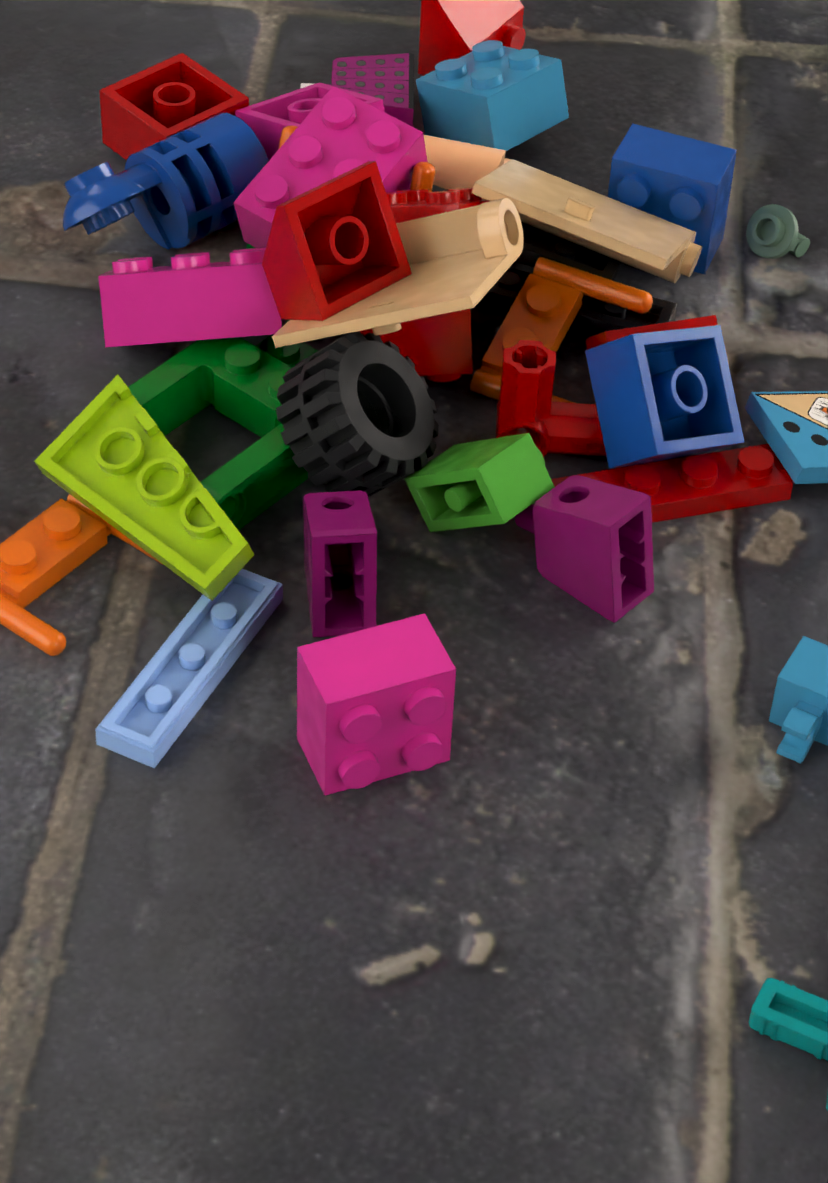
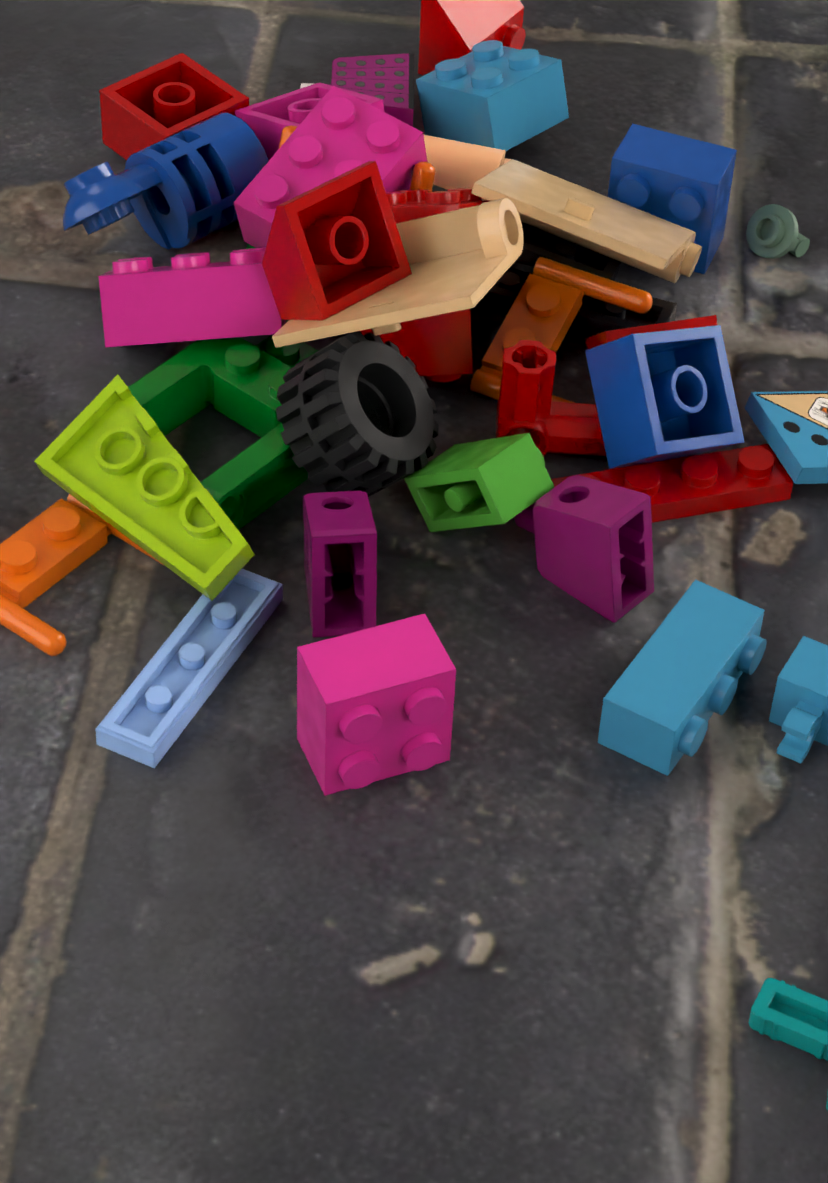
(682, 678): none -> dark azure brick

